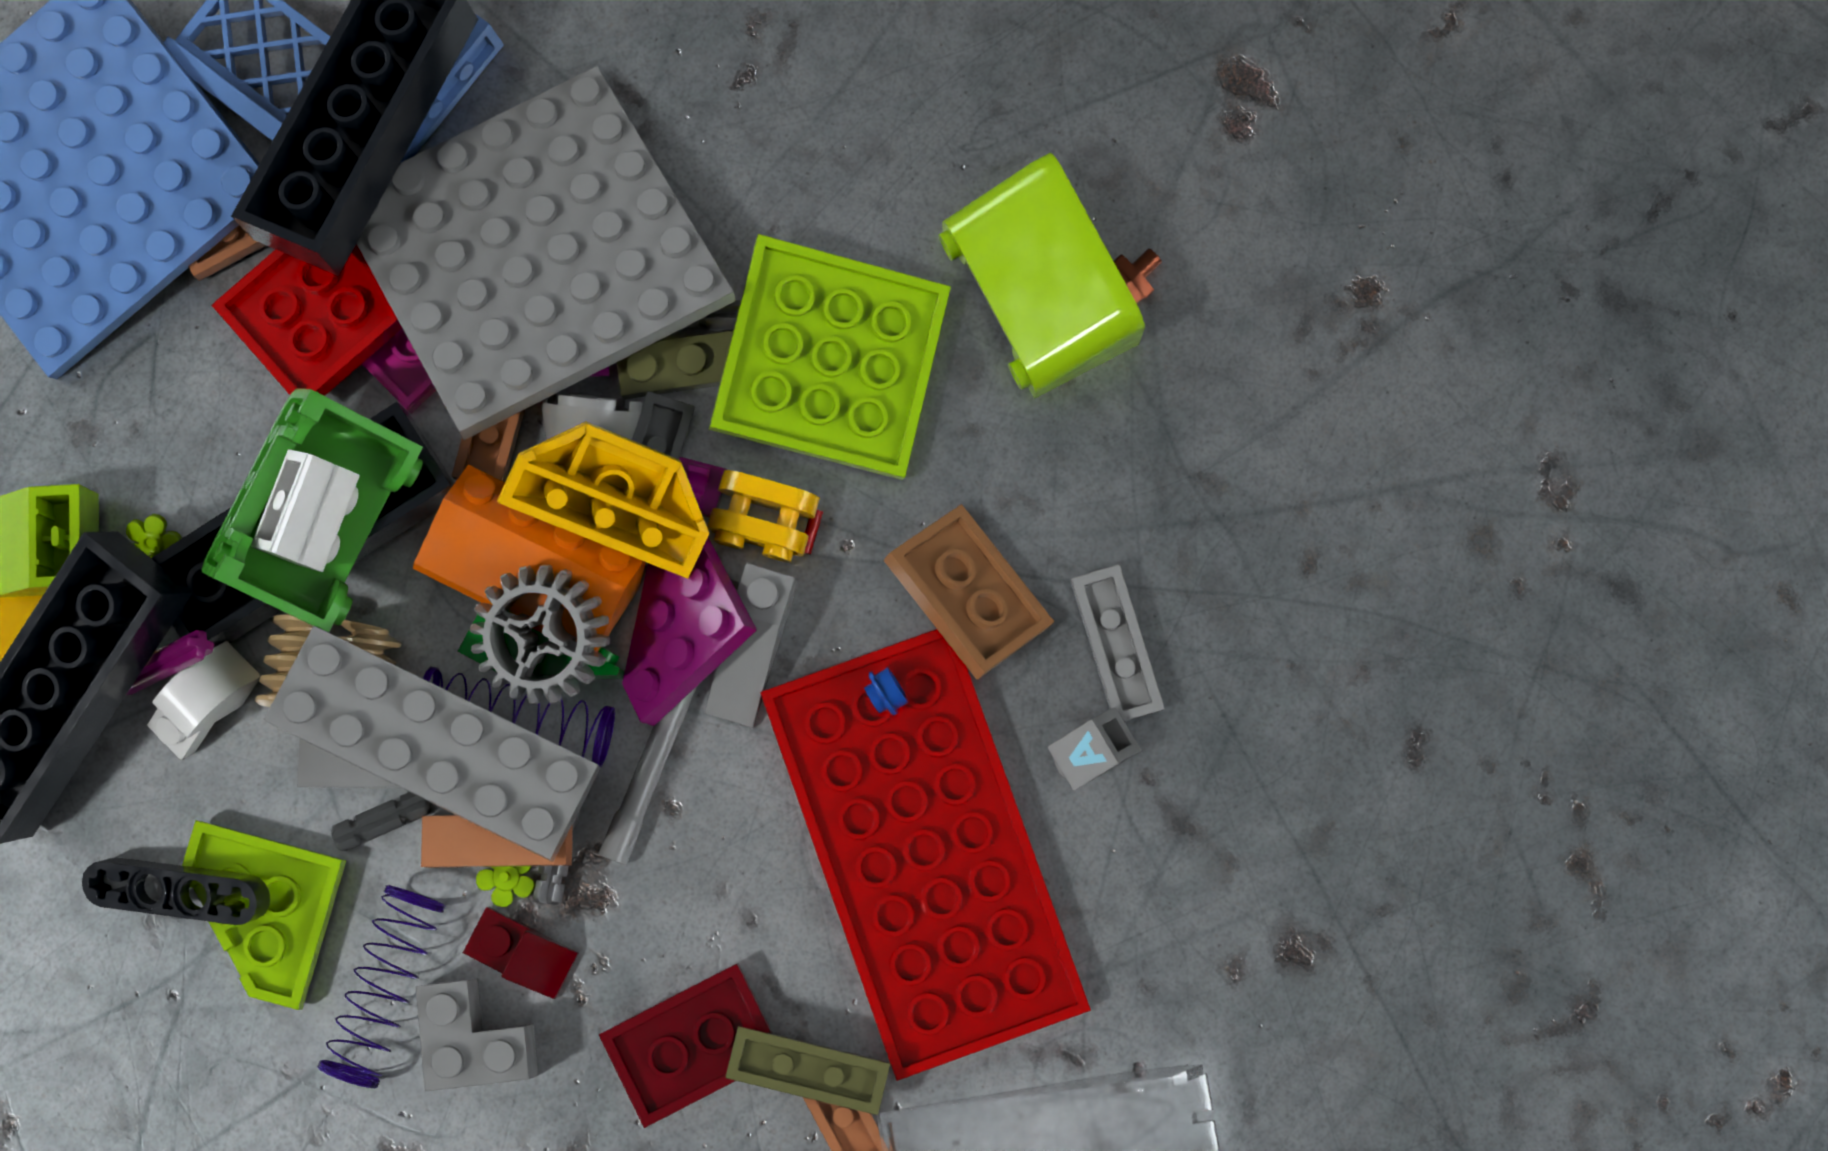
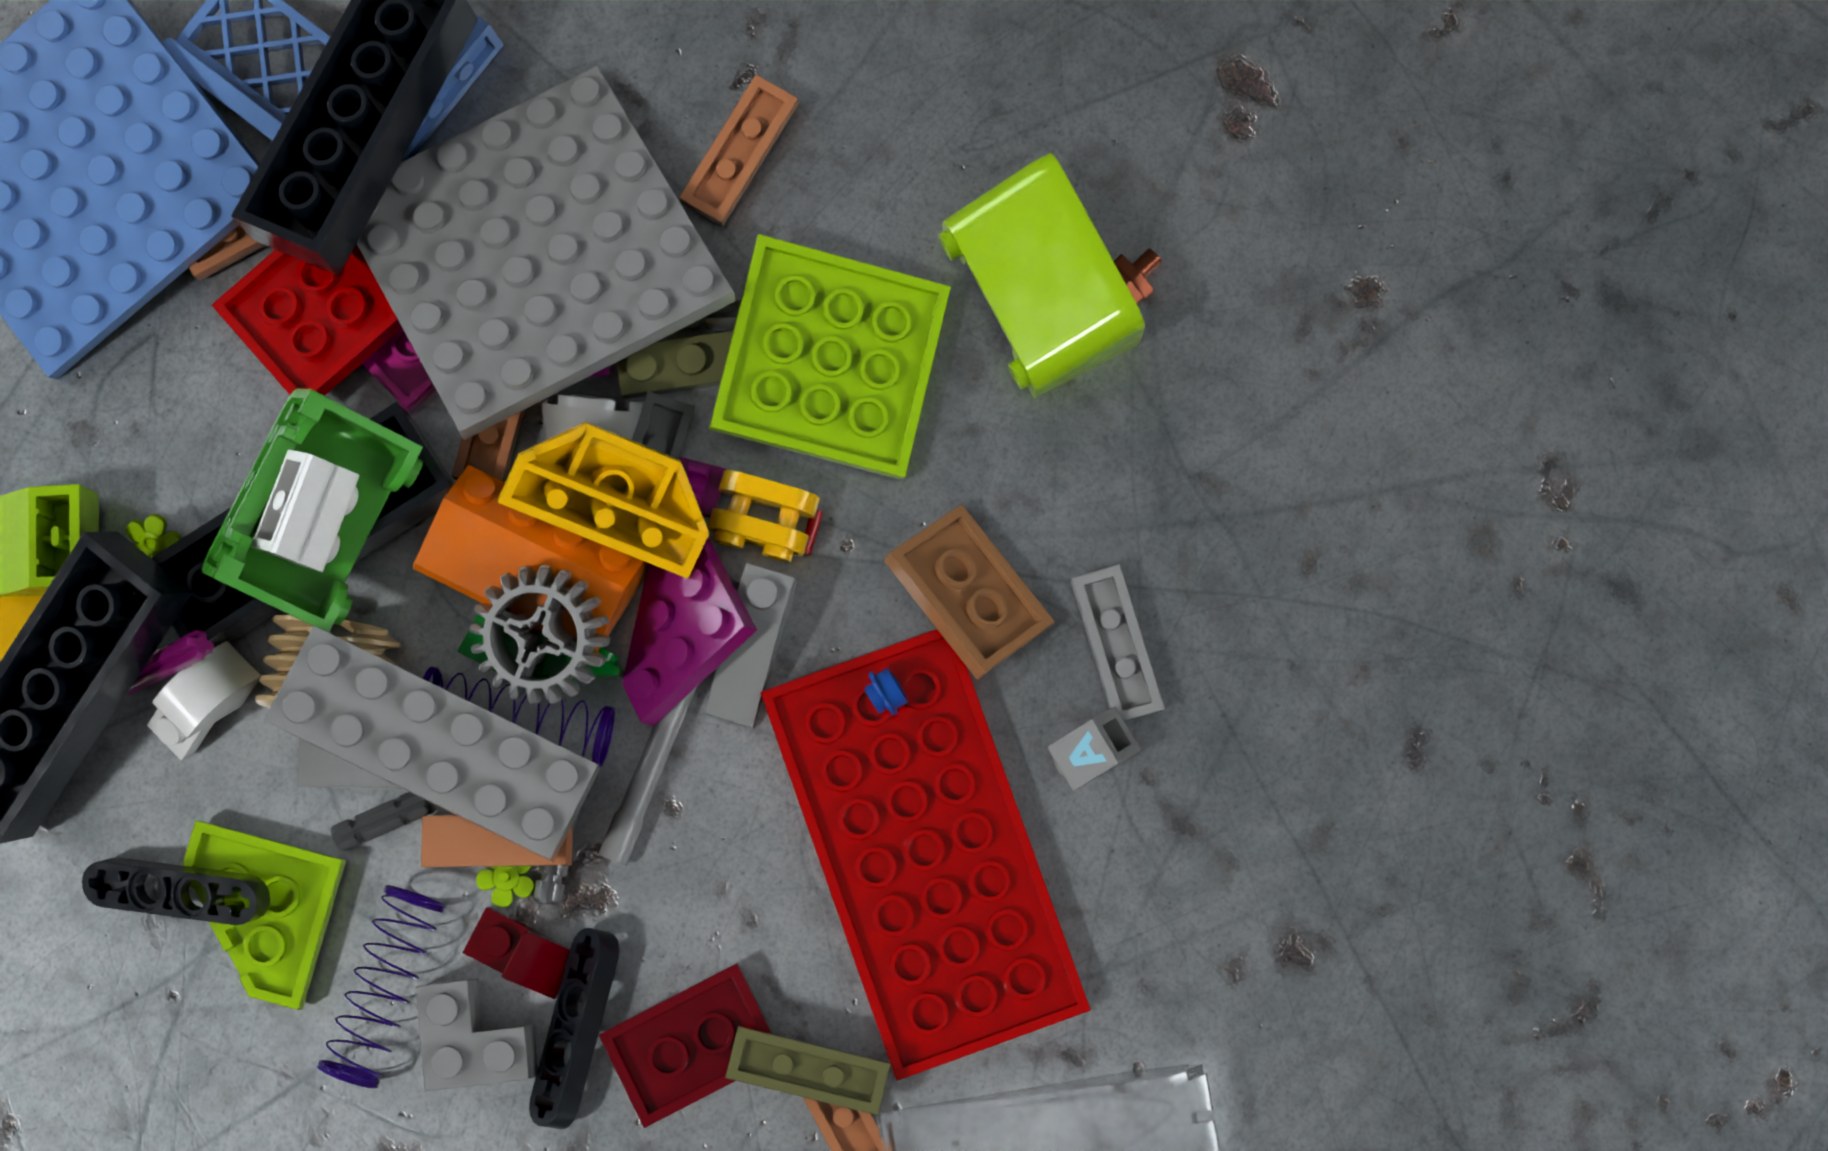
(556, 1102): none -> black beam
(739, 150): none -> nougat plate

